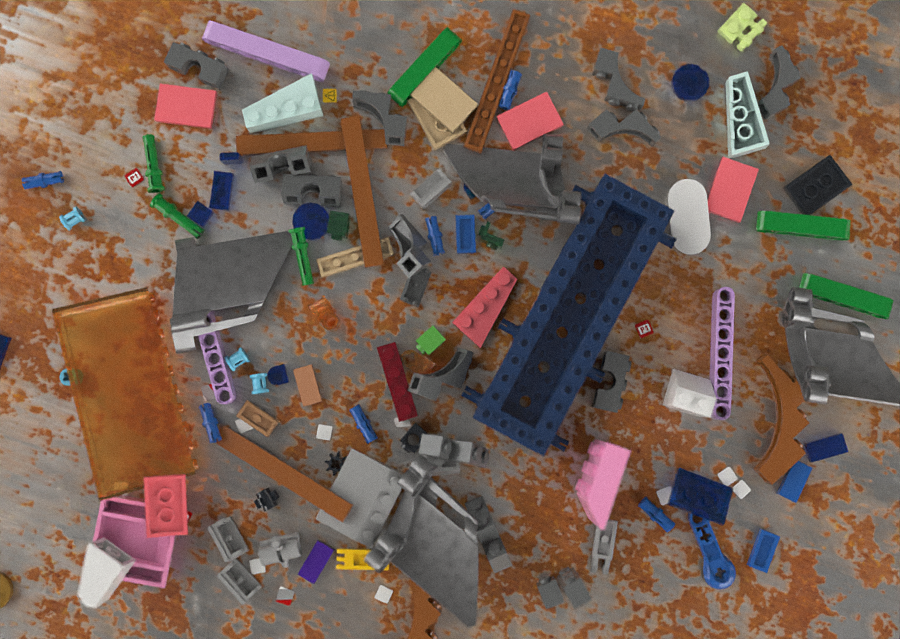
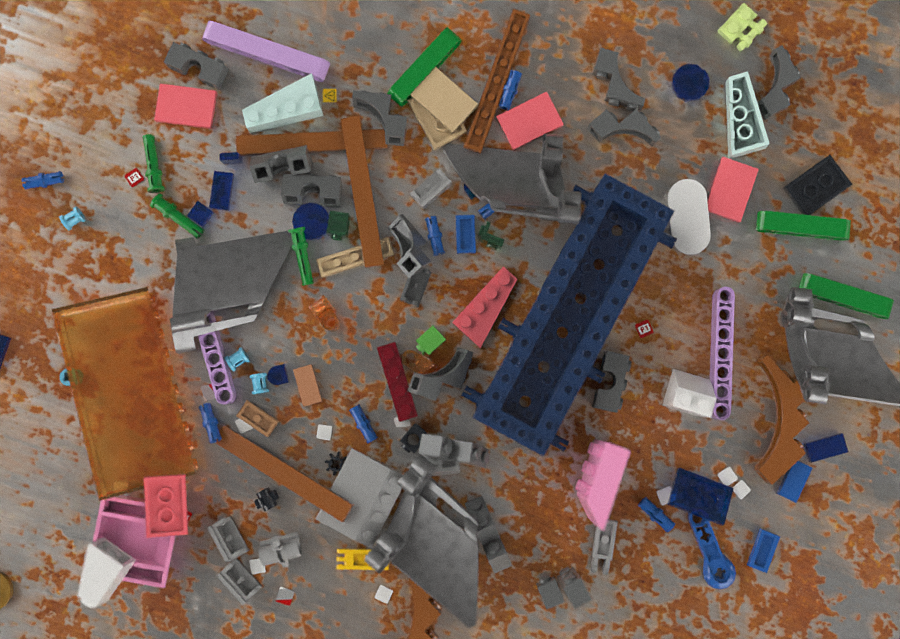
(316, 561): dark purple tile -> none

